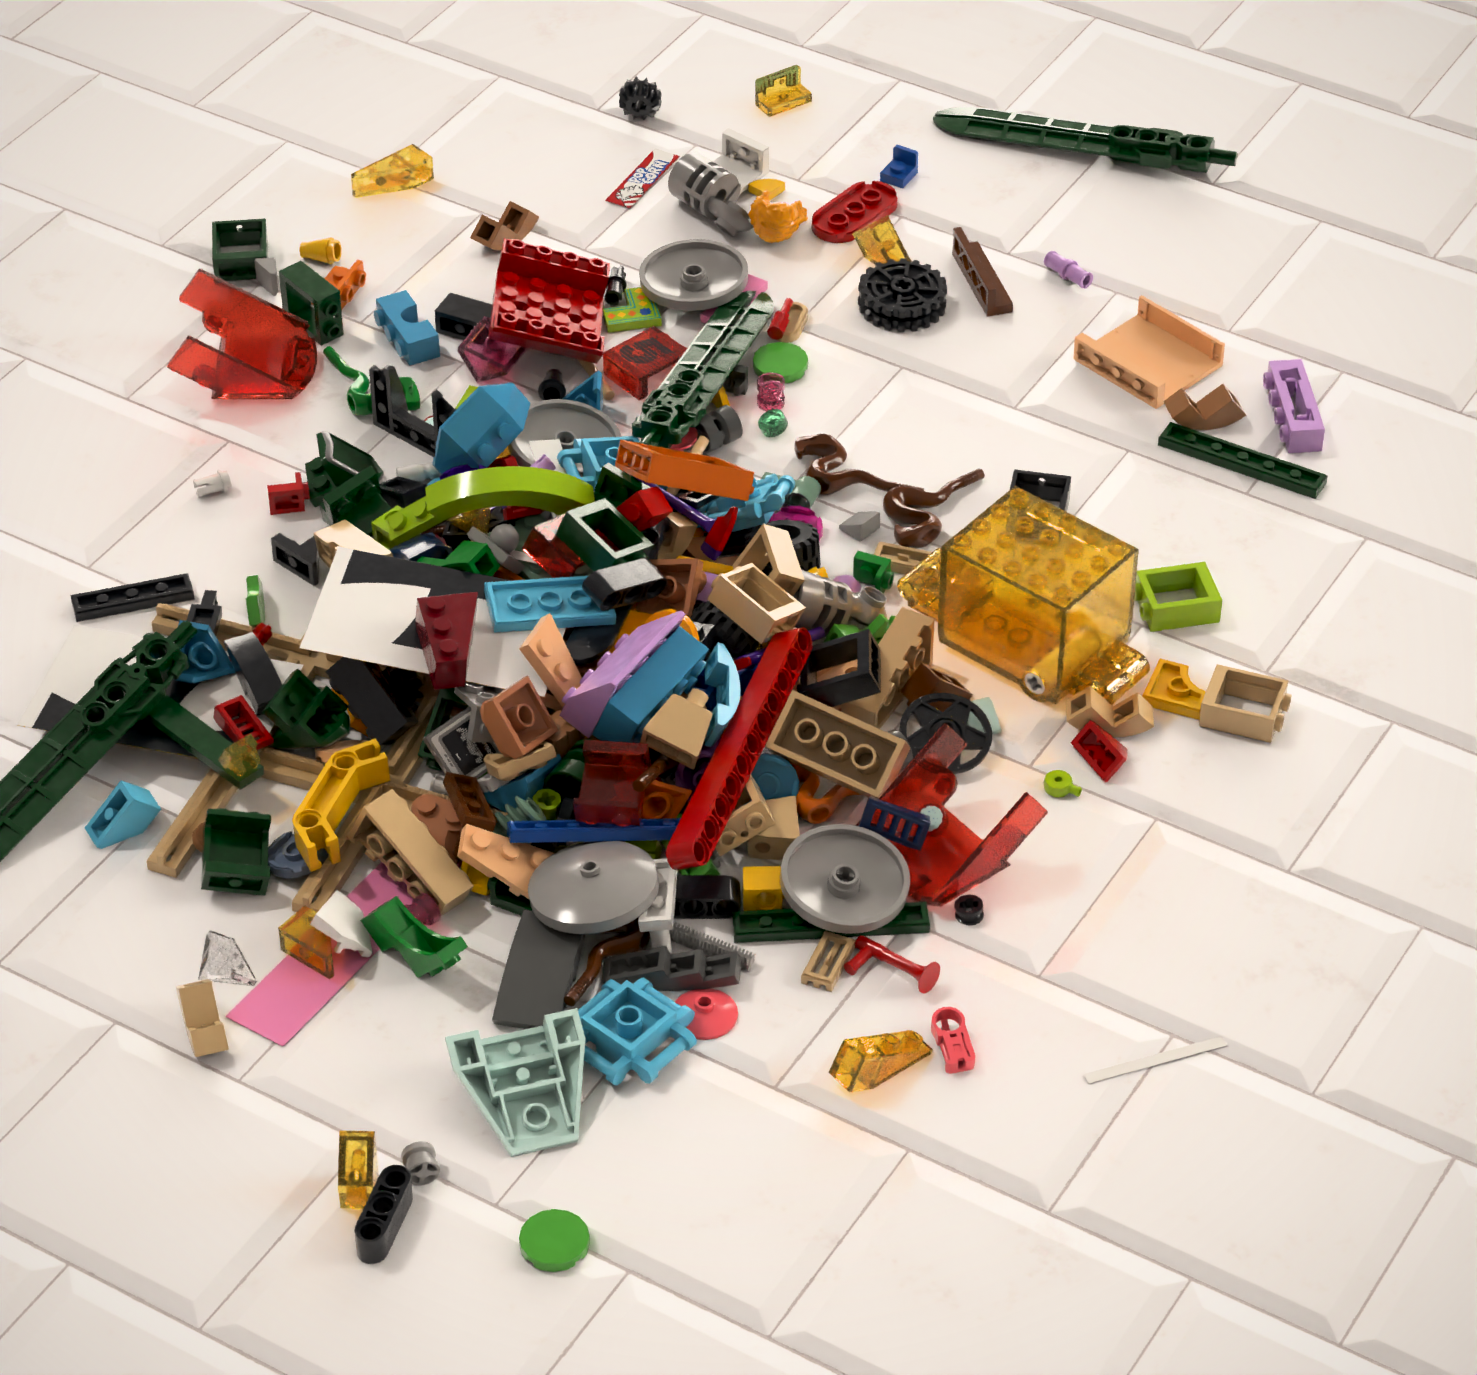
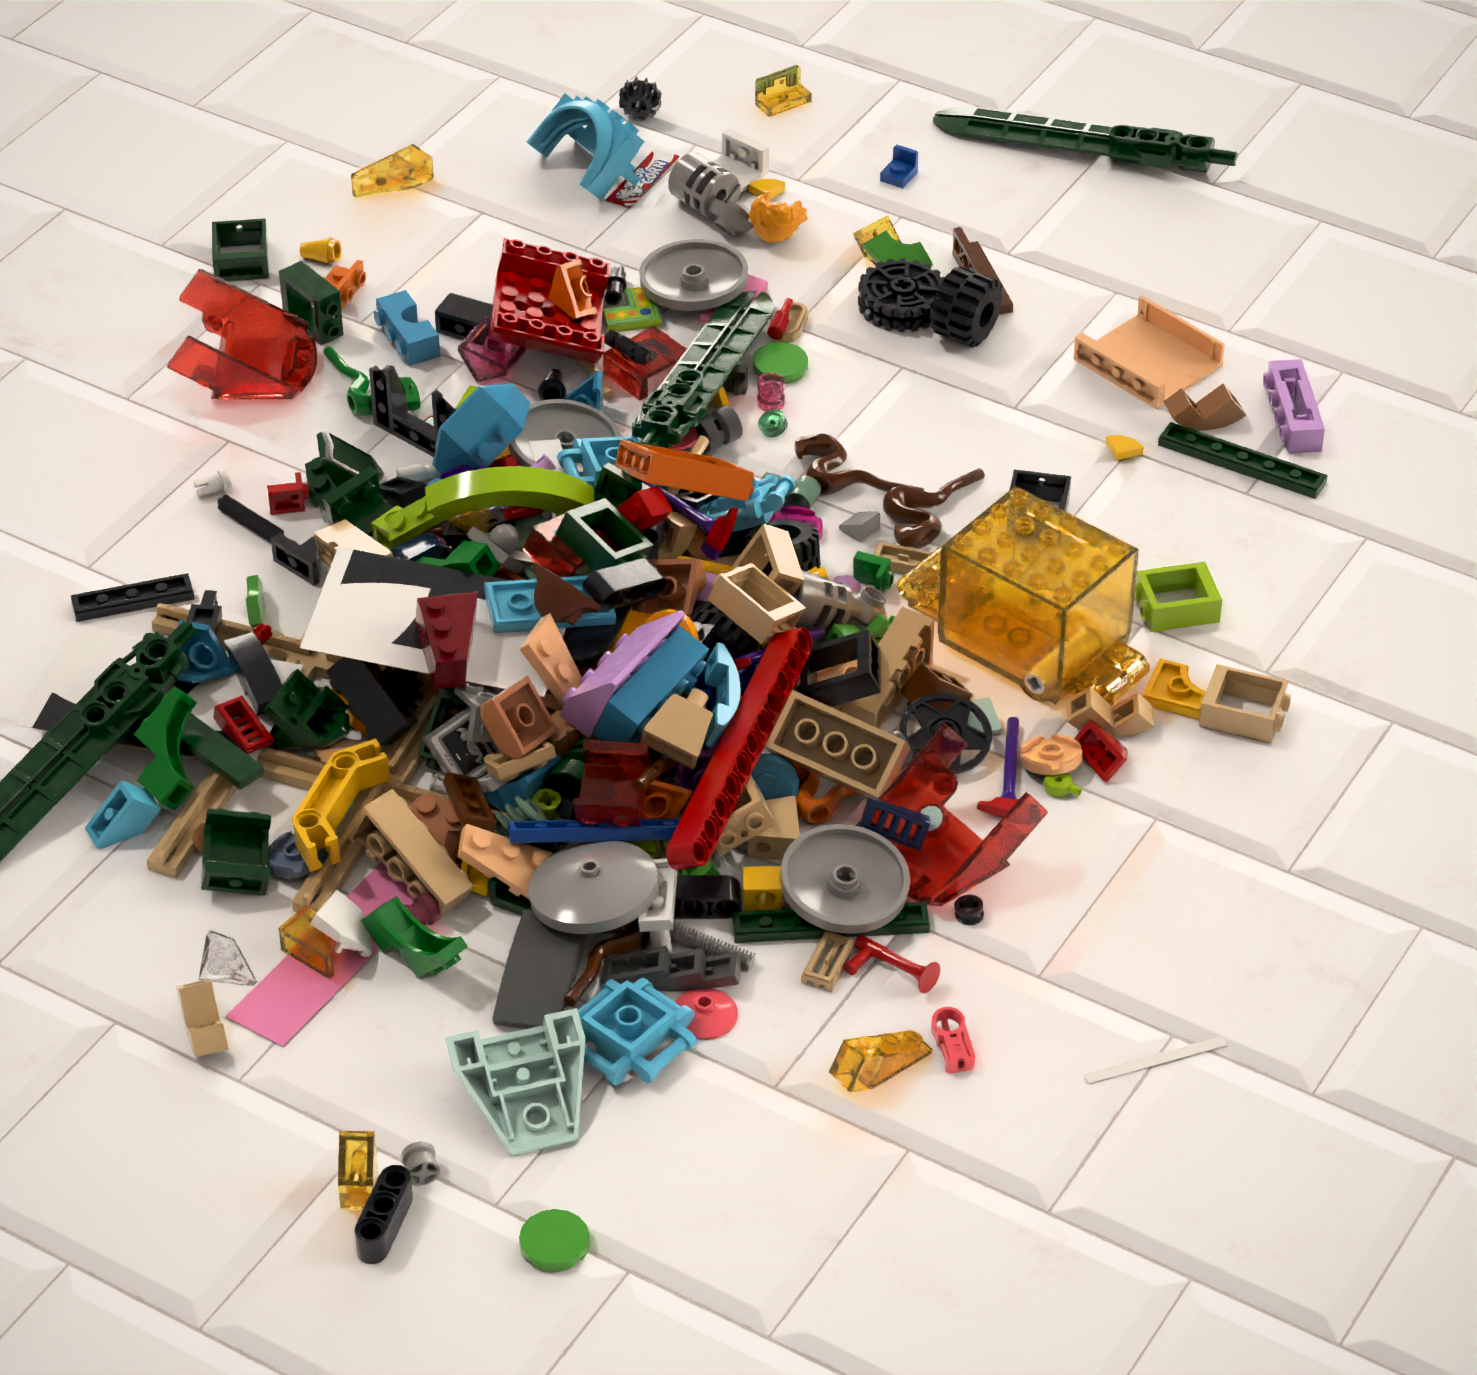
(162, 735): none -> green arch
(241, 750): clear yellow tile -> none
(248, 517): none -> black axle
(267, 274): light grey slope -> none
(514, 224): medium nougat brick -> none
(560, 598): none -> reddish brown hat
(571, 290): none -> orange slope
(604, 136): none -> medium azure piece
(627, 347): none -> black axle
(853, 210): red tile -> none
(885, 247): none -> bright green tile
(966, 306): none -> black wheel
(1001, 805): none -> dark purple piece
(1051, 755): none -> light nougat tile
(1068, 269): lavender pin -> none
(1123, 447): none -> yellow tile

